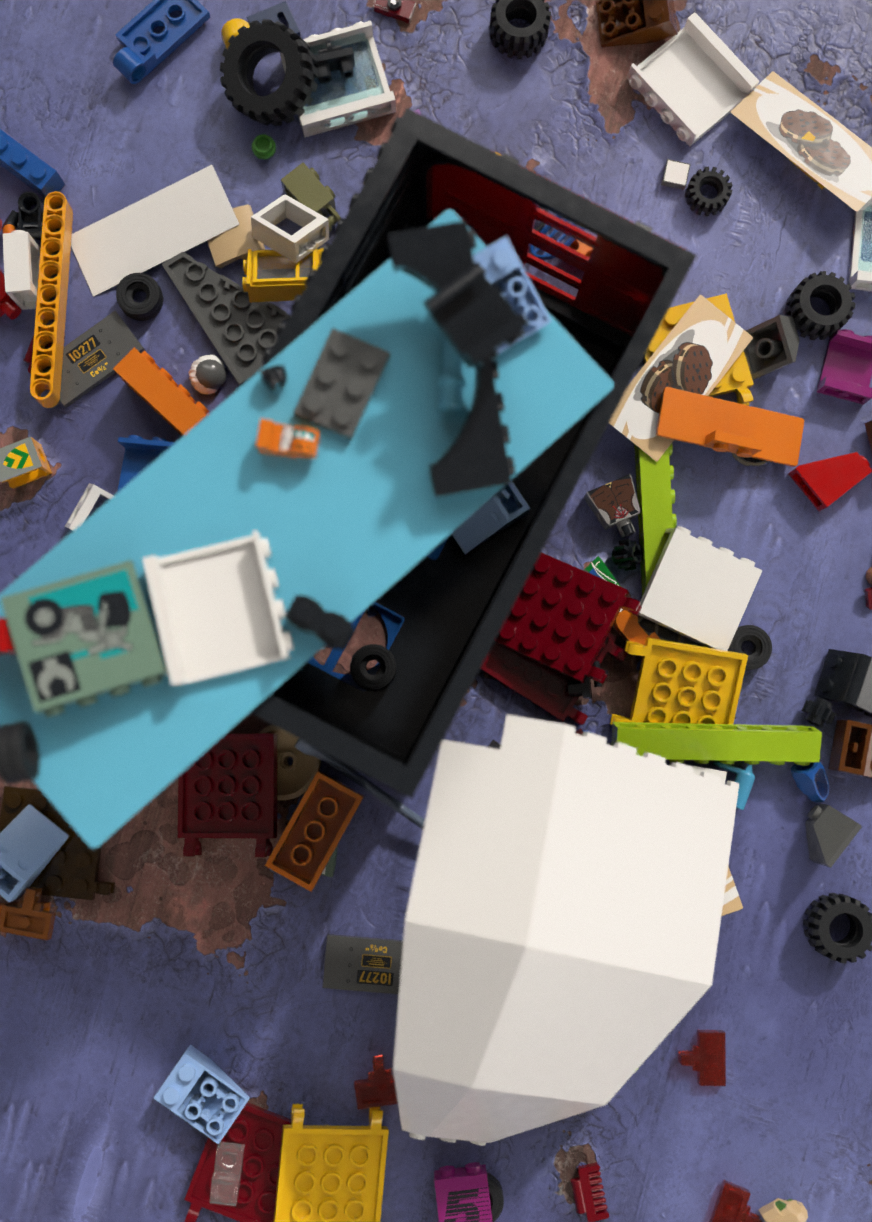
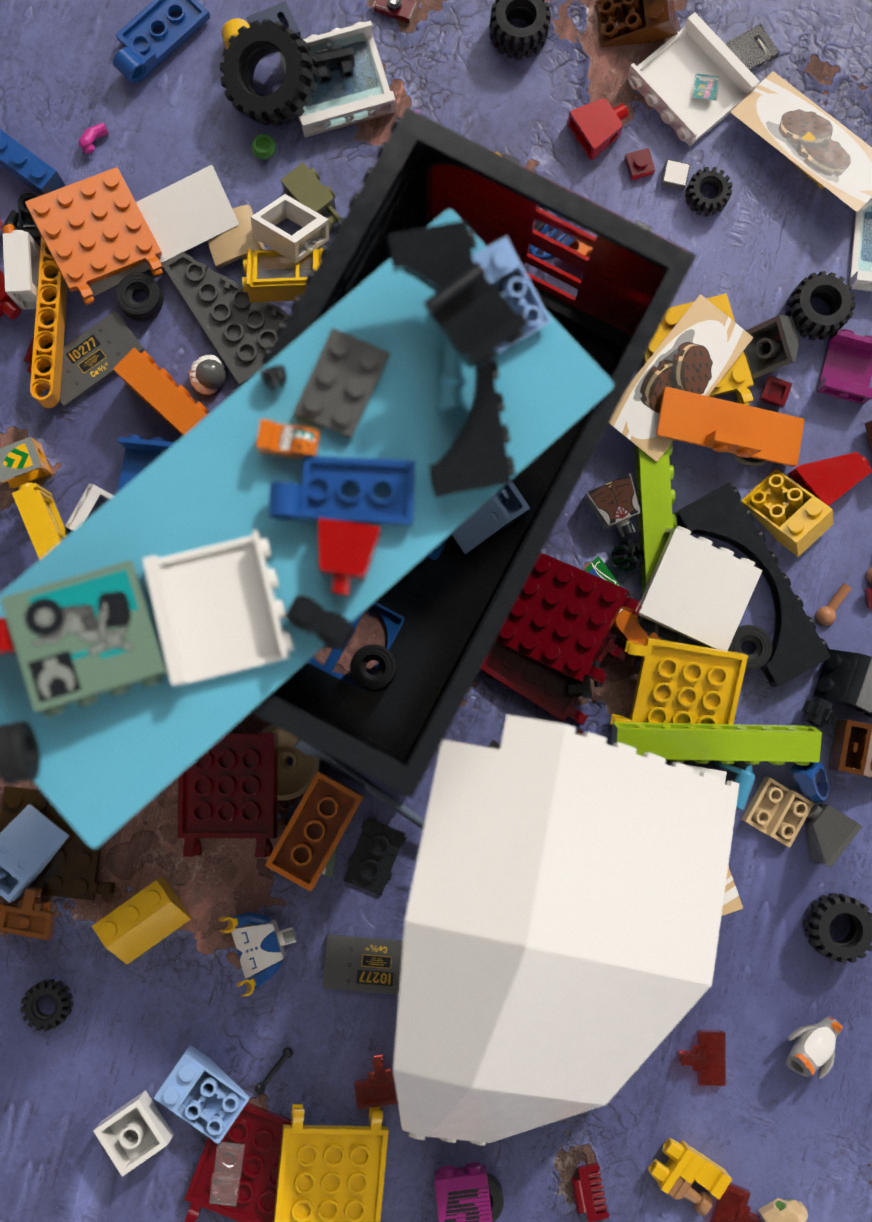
(32, 1011): none -> black tyre
(40, 517): none -> yellow door
(90, 135): none -> dark pink arm
(94, 231): none -> orange plate
(133, 1133): none -> white brick
(142, 921): none -> yellow slope
(258, 946): none -> torso
(261, 1086): none -> black hinge
(322, 487): none -> blue hinge
(346, 552): none -> red torso
(374, 856): none -> black piece
(597, 125): none -> red torso
(639, 163): none -> dark red plate
(683, 1169): none -> yellow hips
(705, 86): none -> clear tile
(748, 50): none -> clear smoke piece
(775, 391): none -> dark red plate
(777, 811): none -> tan slope
(789, 512): none -> yellow slope
(795, 640): none -> black arch
(814, 1047): none -> animal
(826, 615): none -> nougat bar

